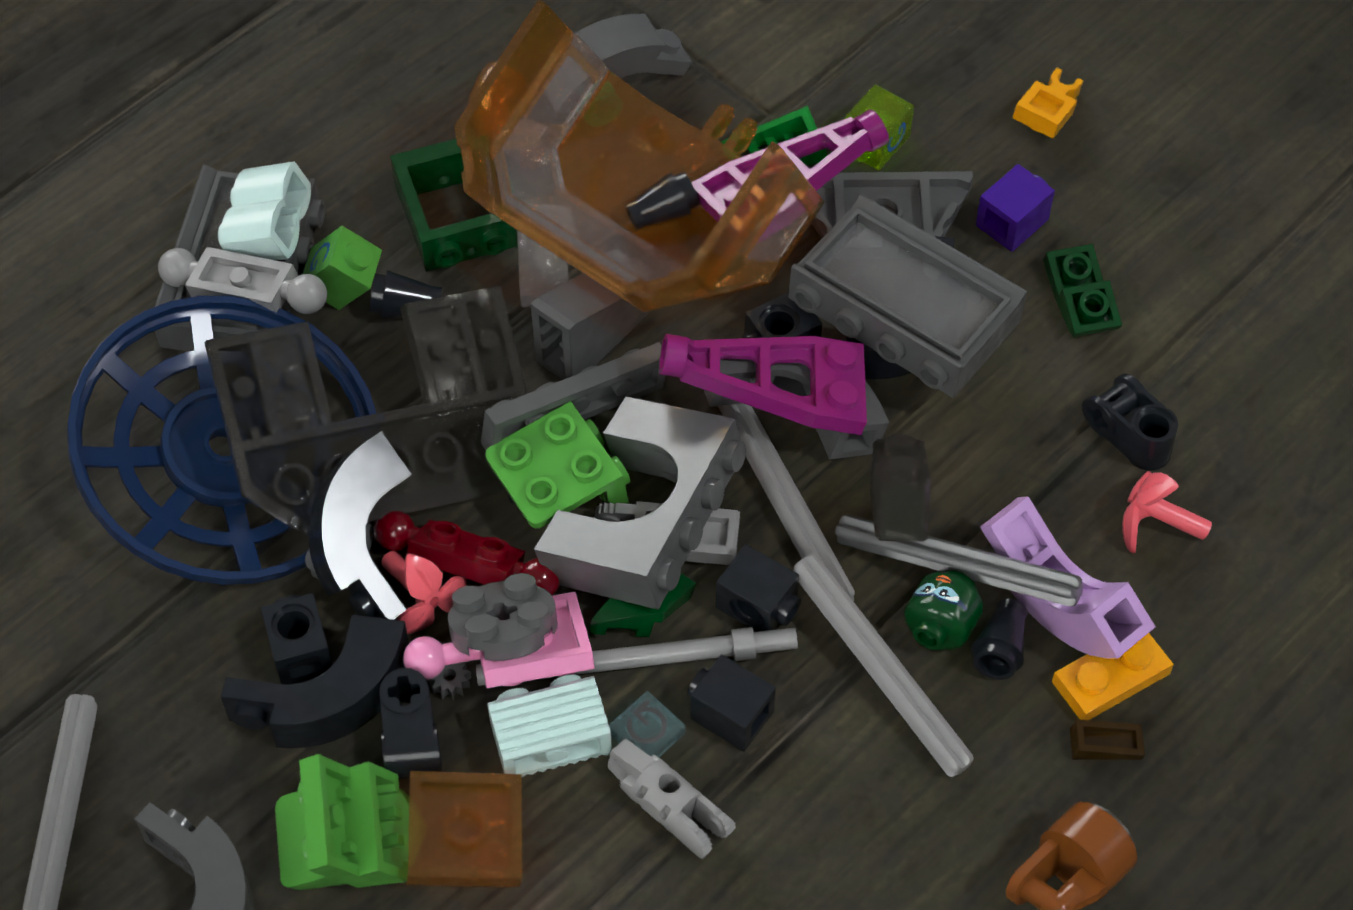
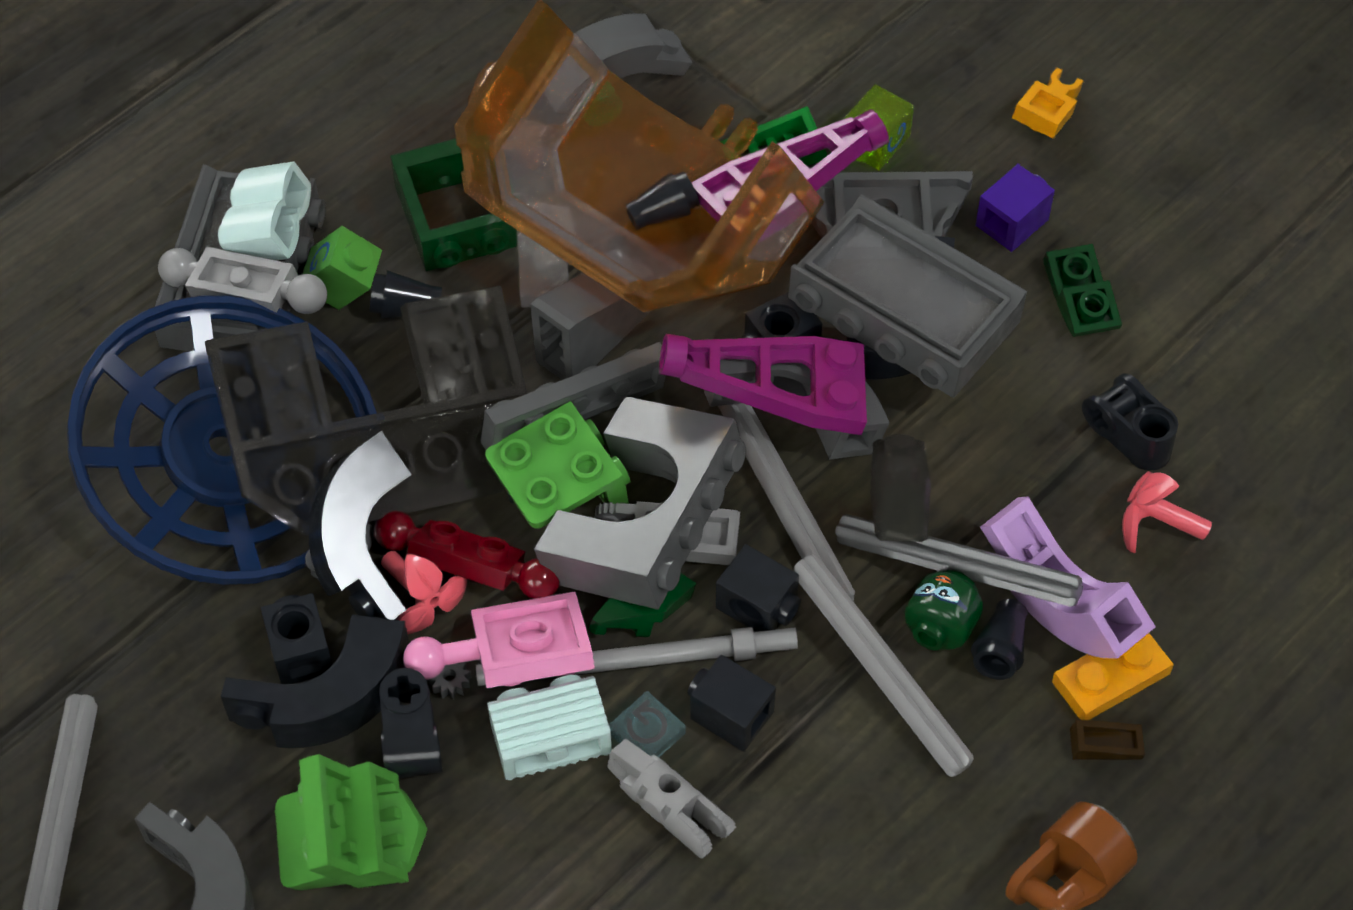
(464, 829): clear orange plate -> none
(522, 606): dark grey plate -> none

